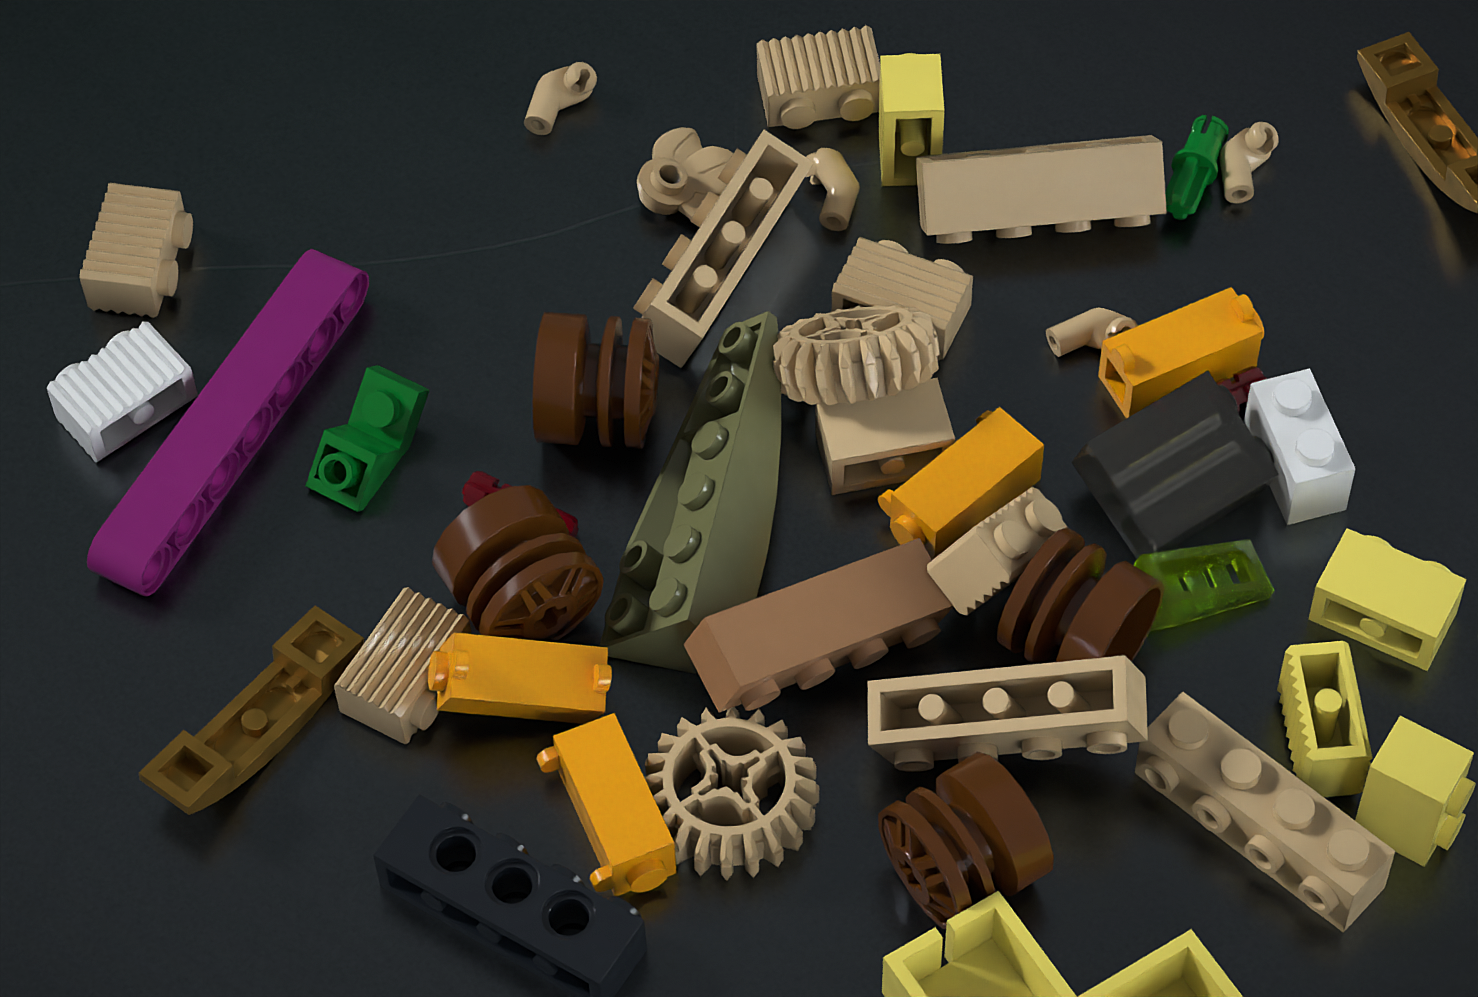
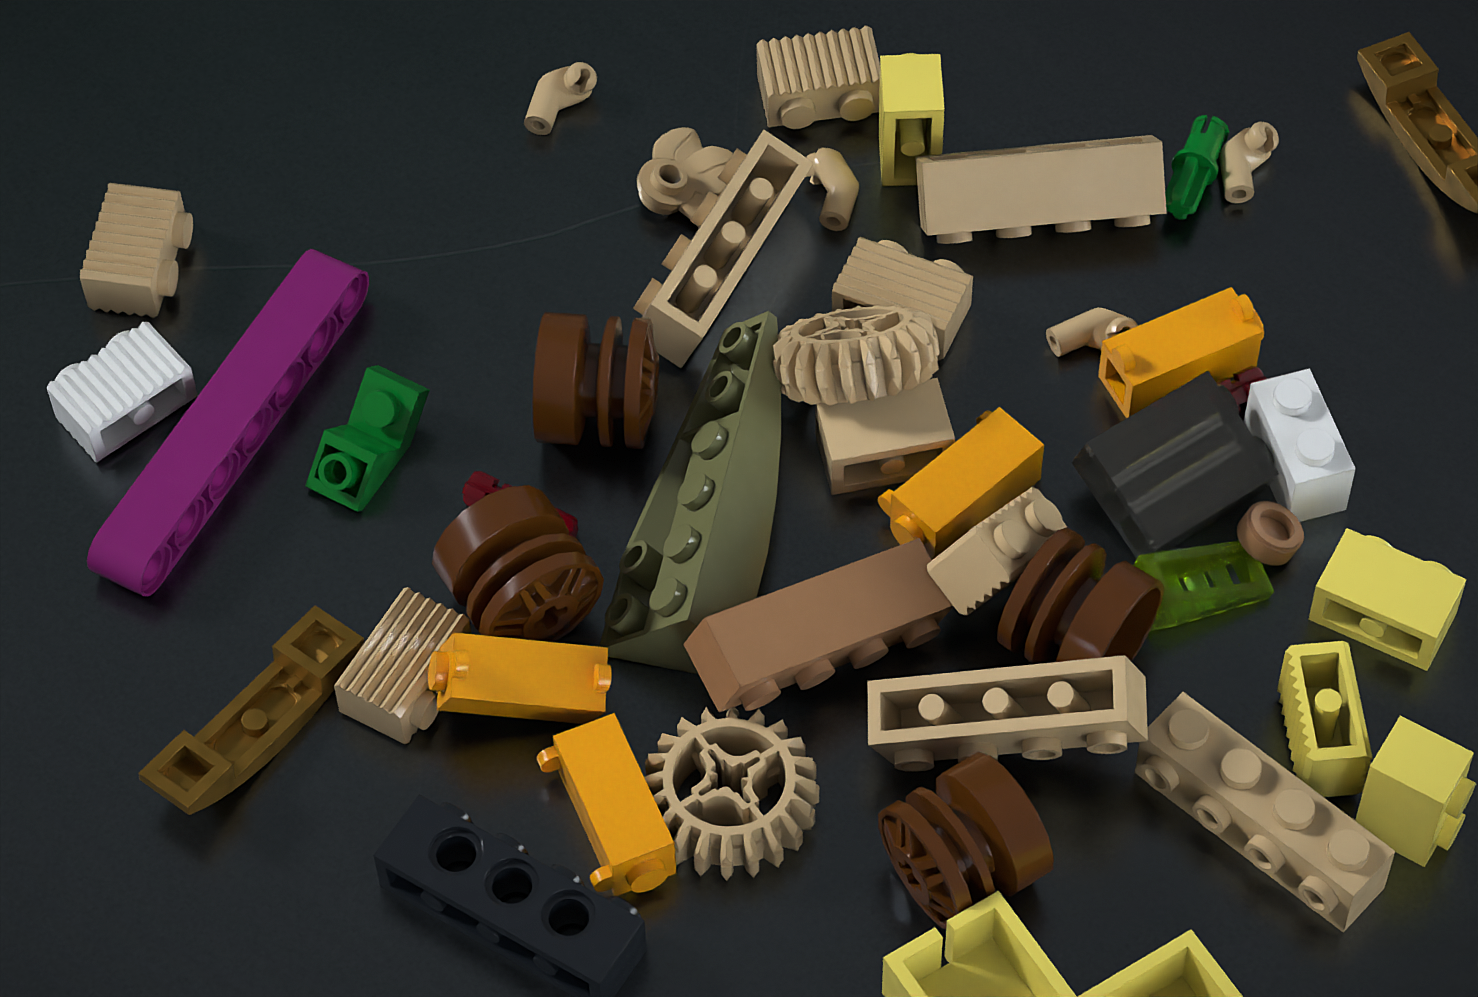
(1270, 533): none -> medium nougat tile

